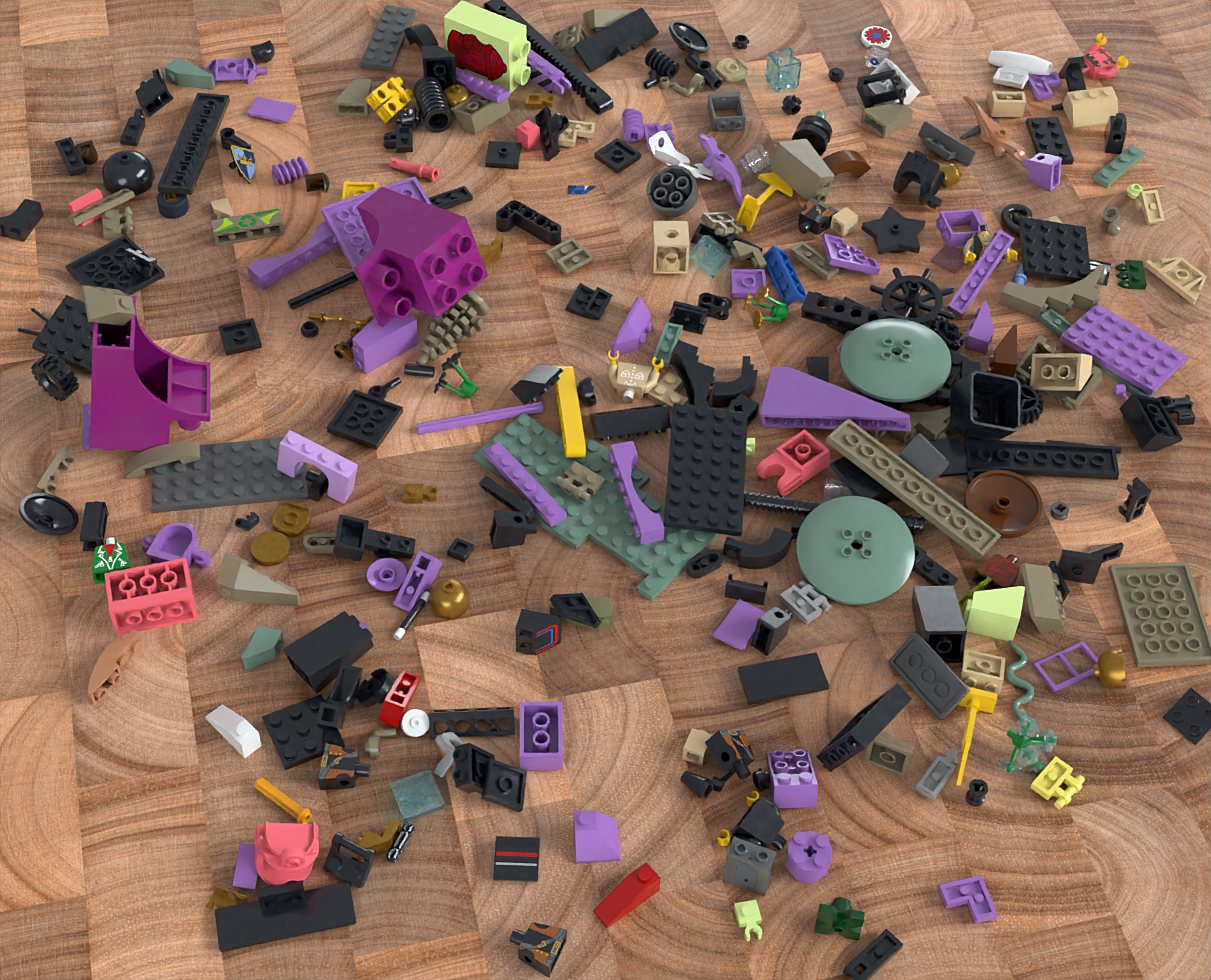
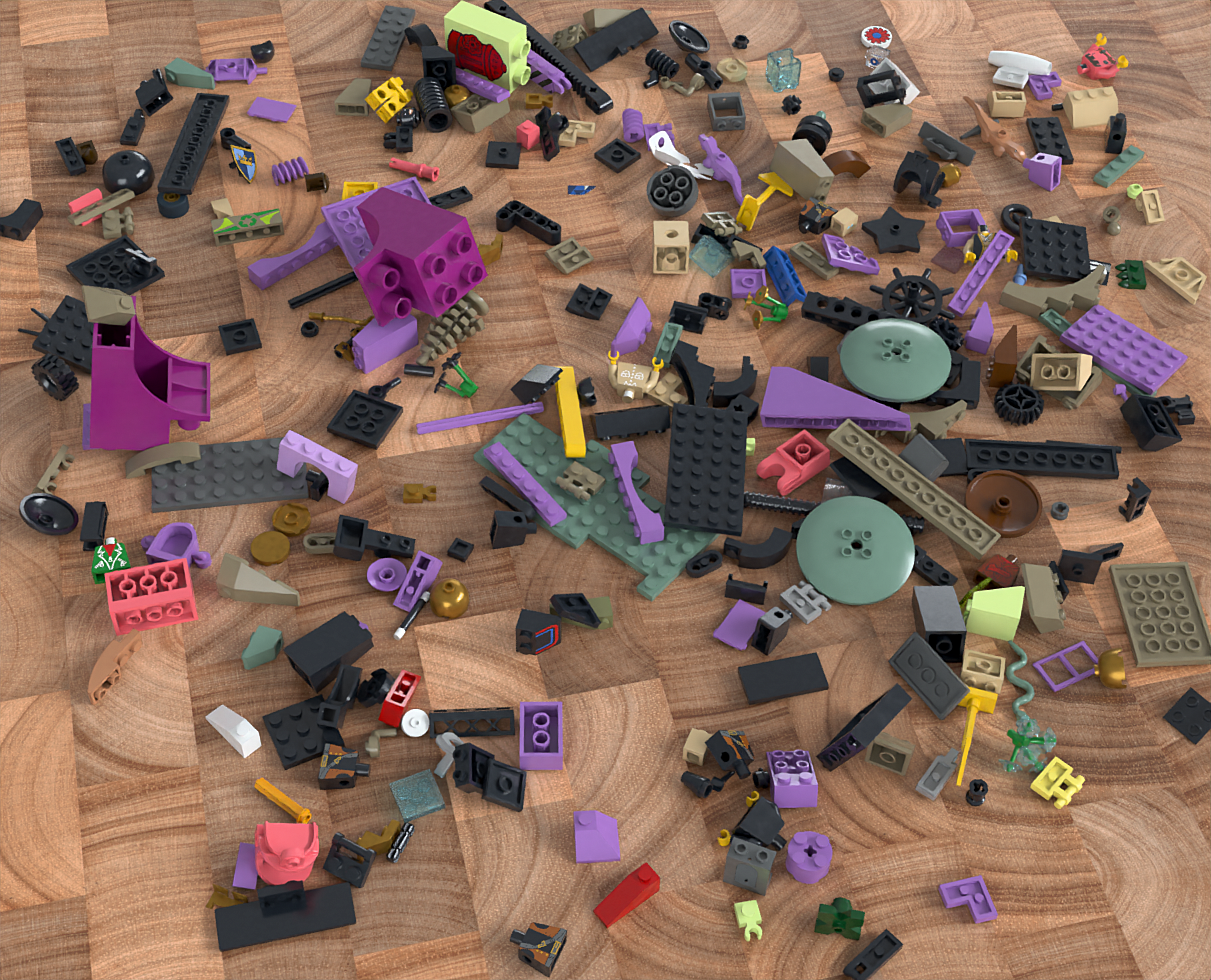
(247, 524): black arm -> none
(516, 859): black slope -> none
(752, 161): clear helmet -> none
(994, 399): black plate -> none
(1072, 73): black bracket -> none

